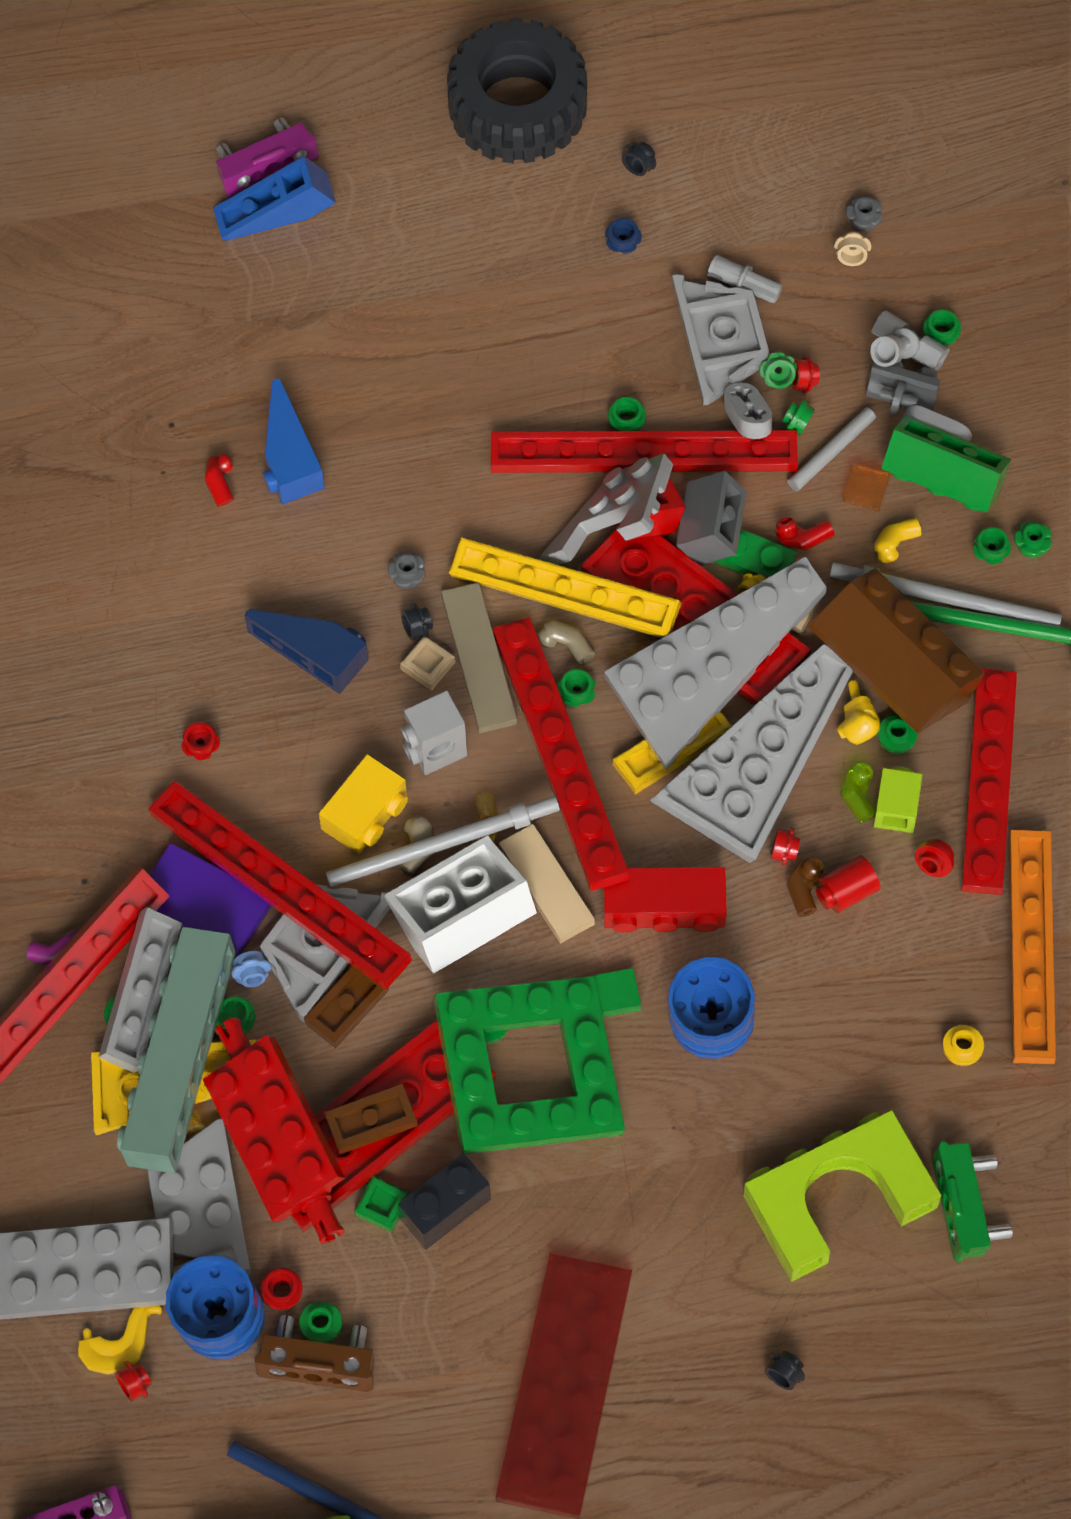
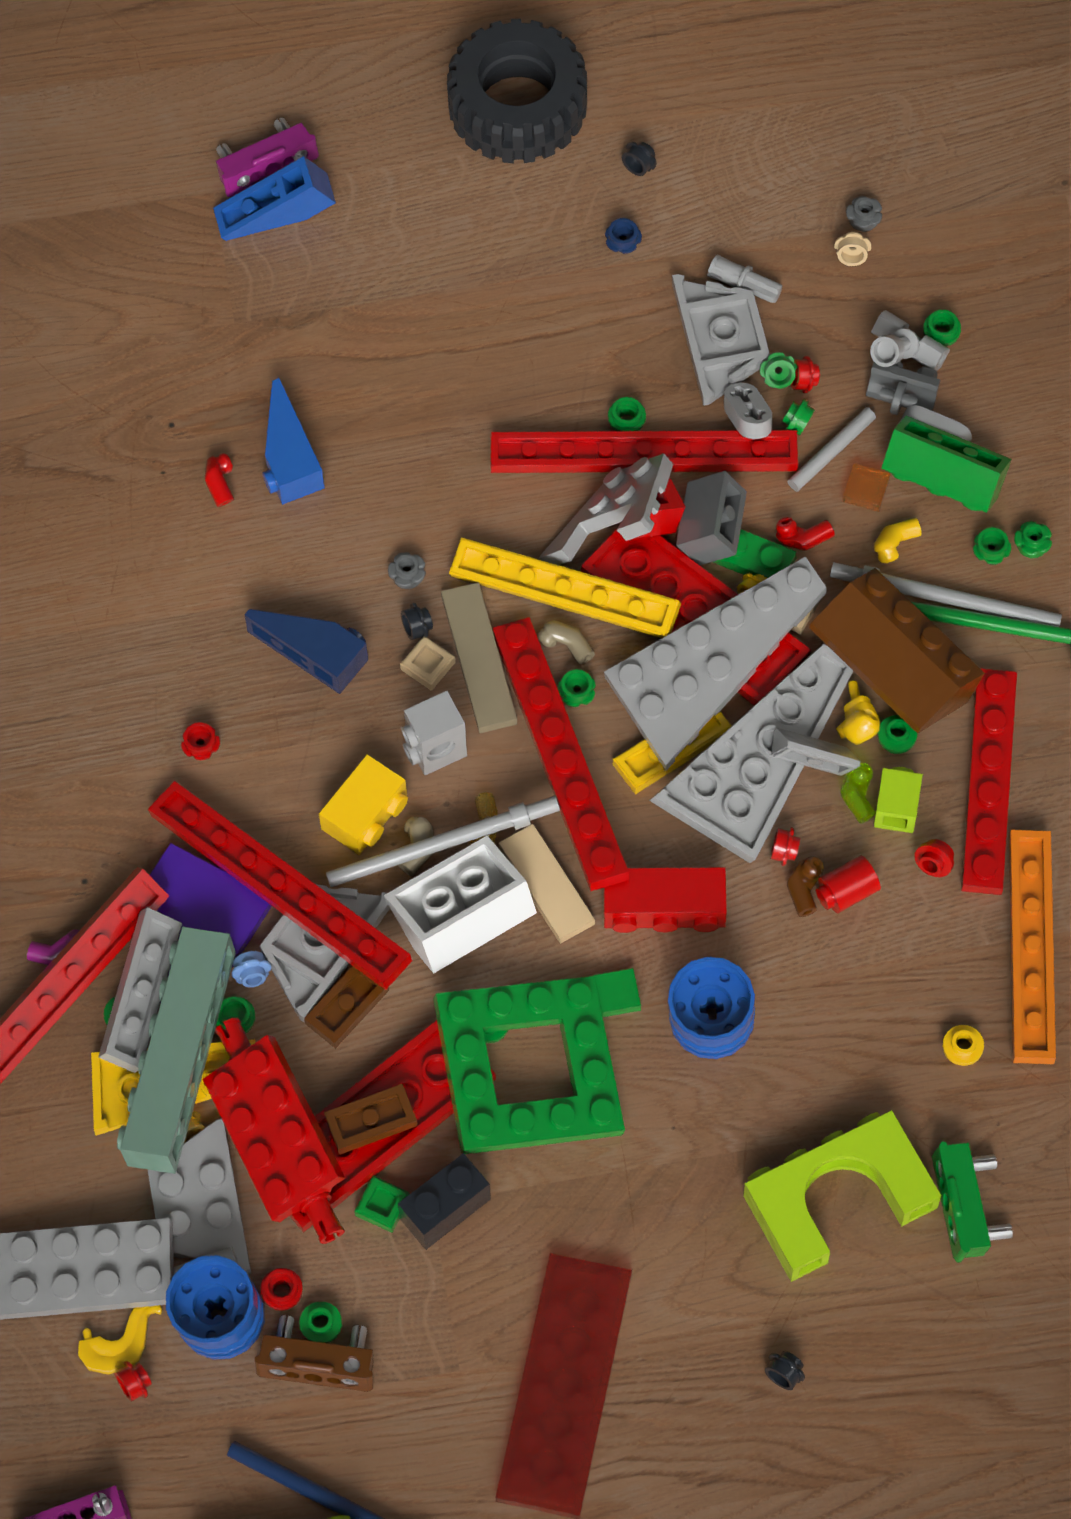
(813, 752): none -> light grey slope

